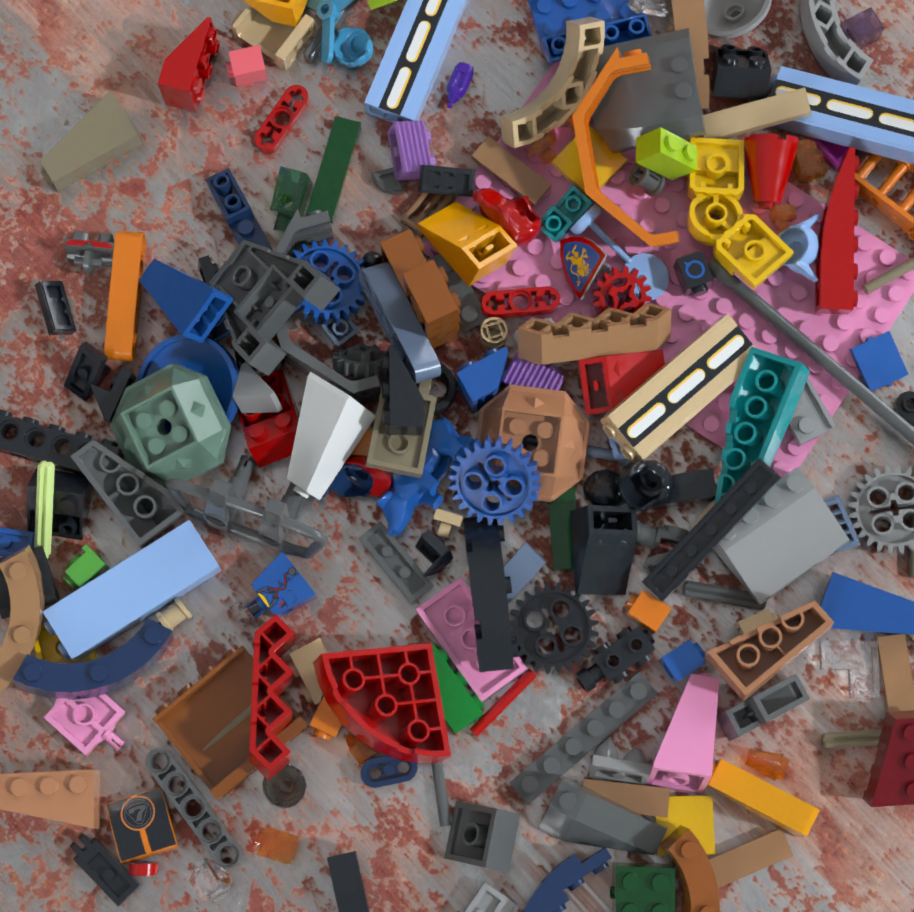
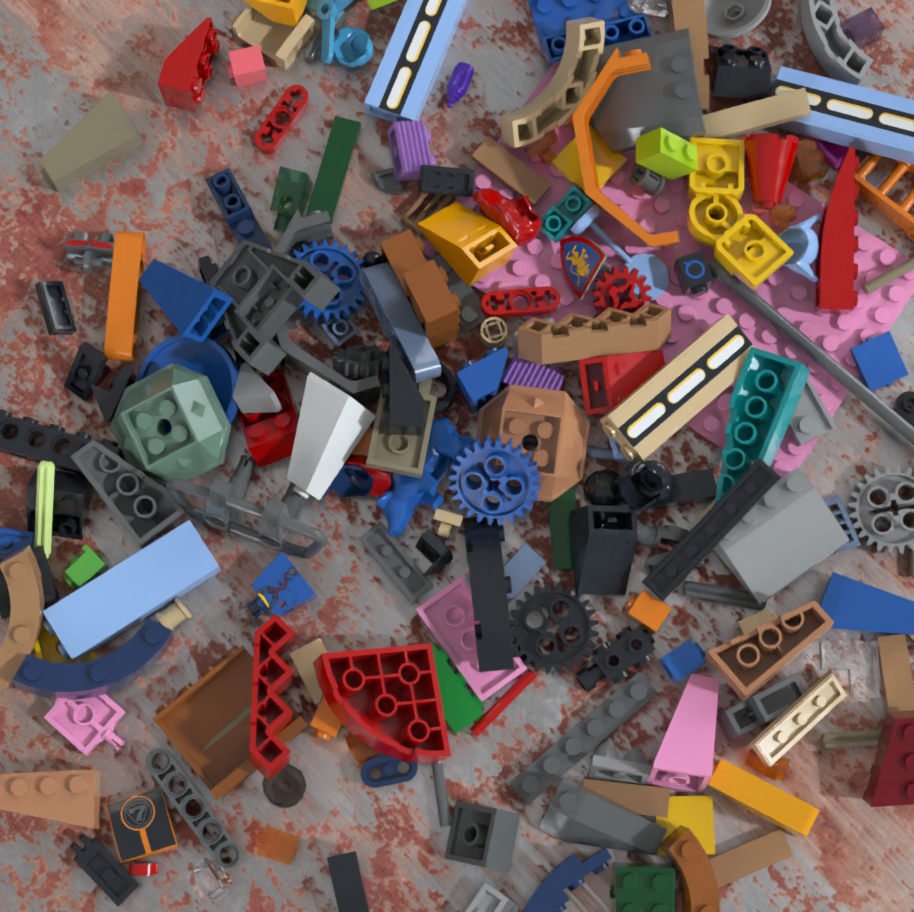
(798, 719): none -> tan tile

